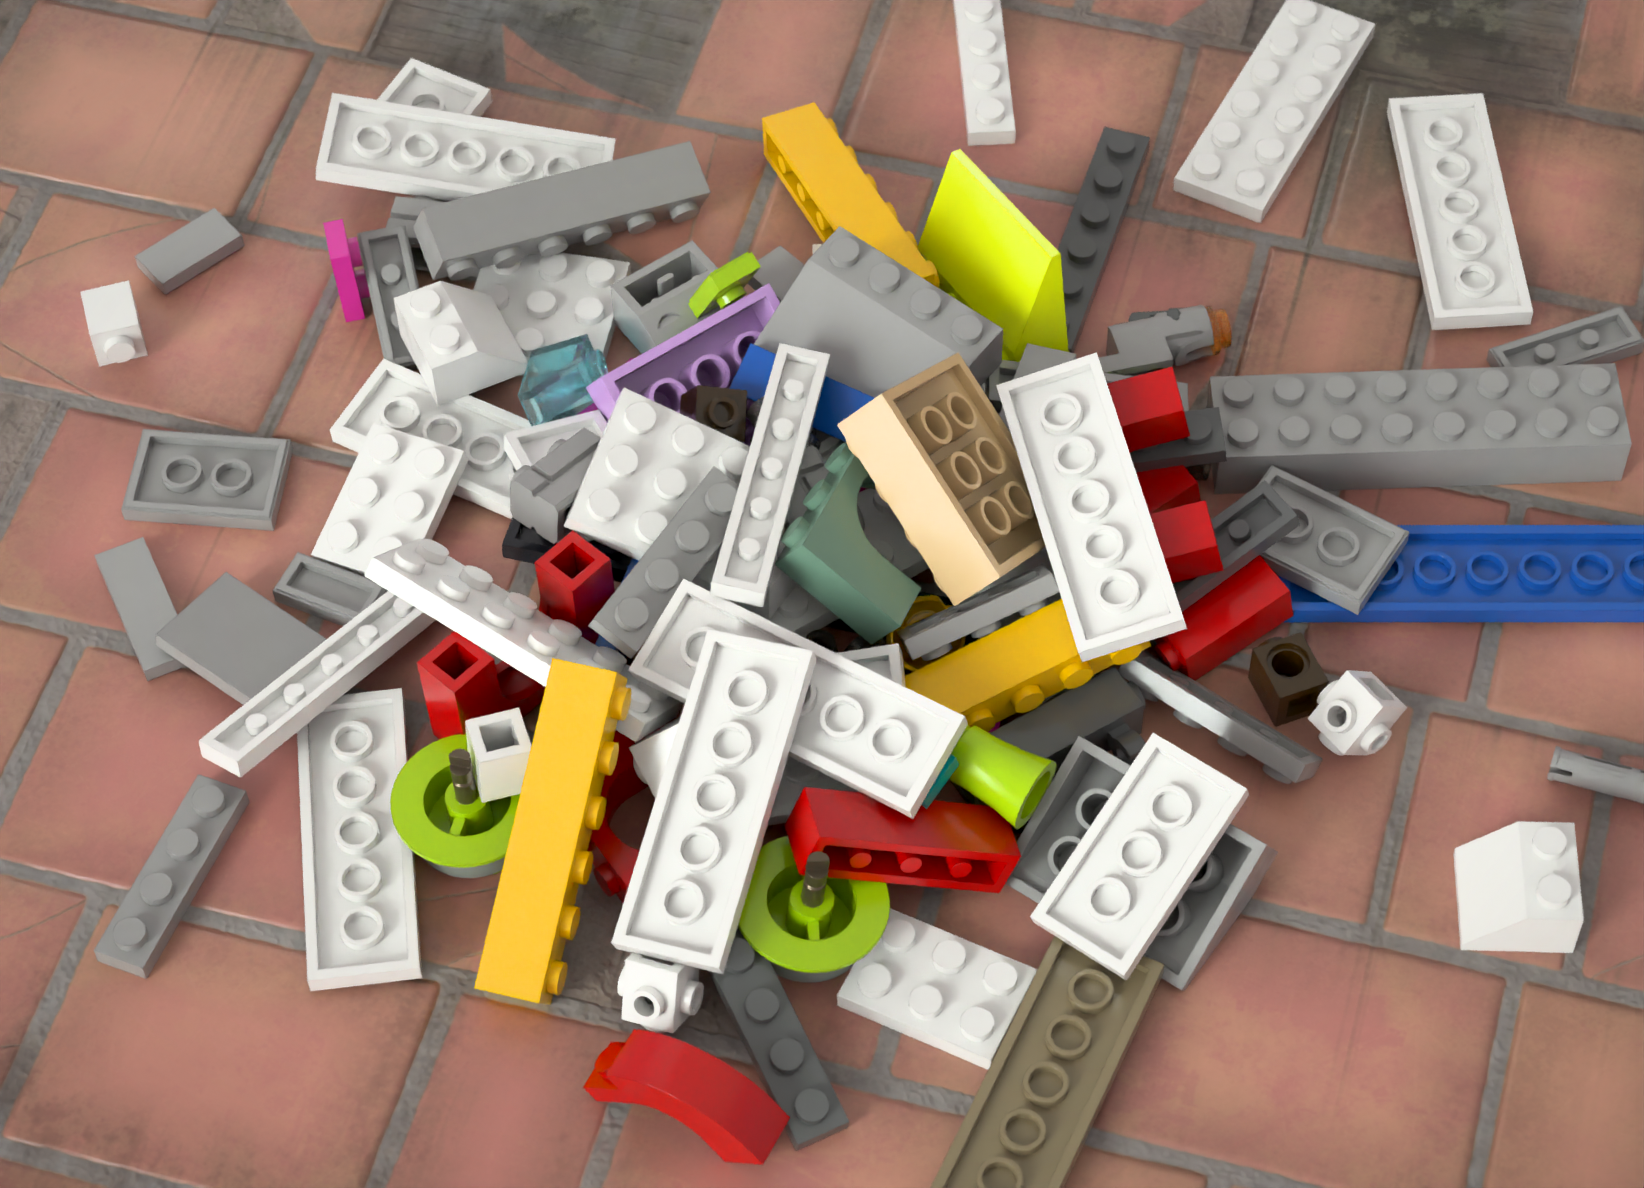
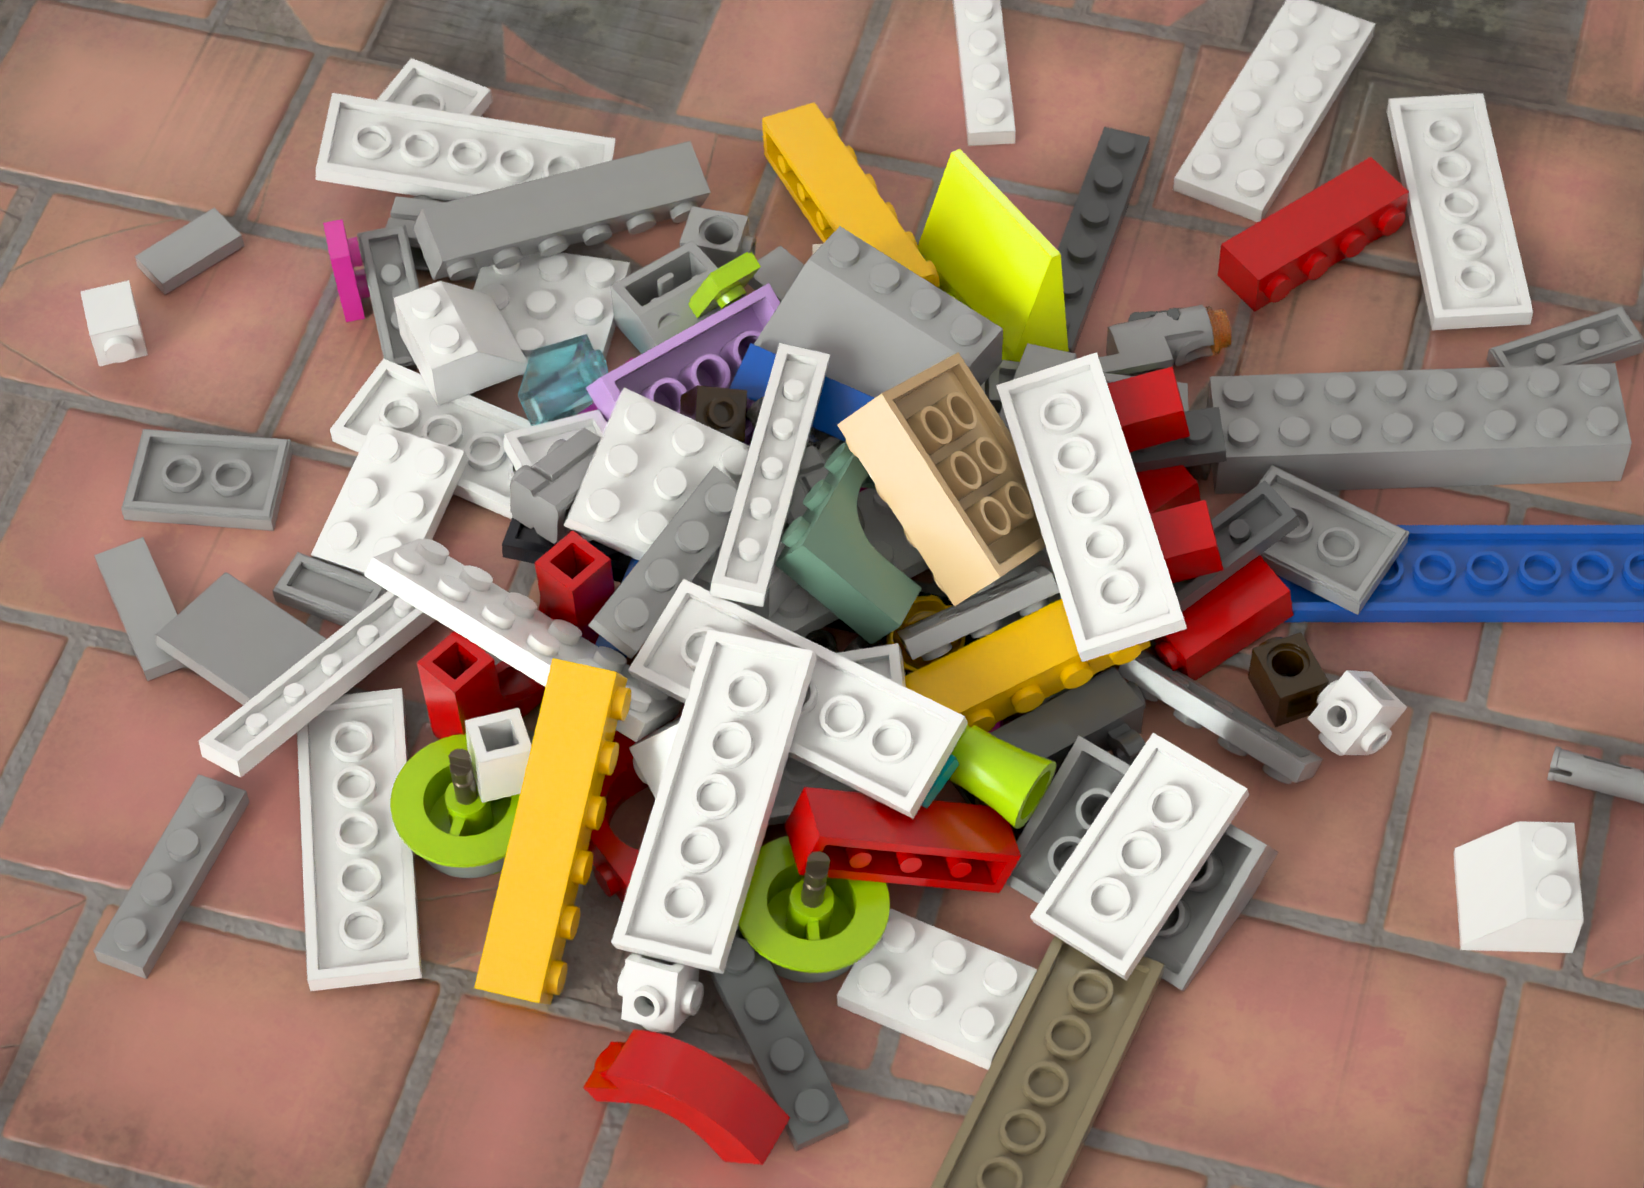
(718, 234): none -> light grey brick
(1312, 234): none -> red brick

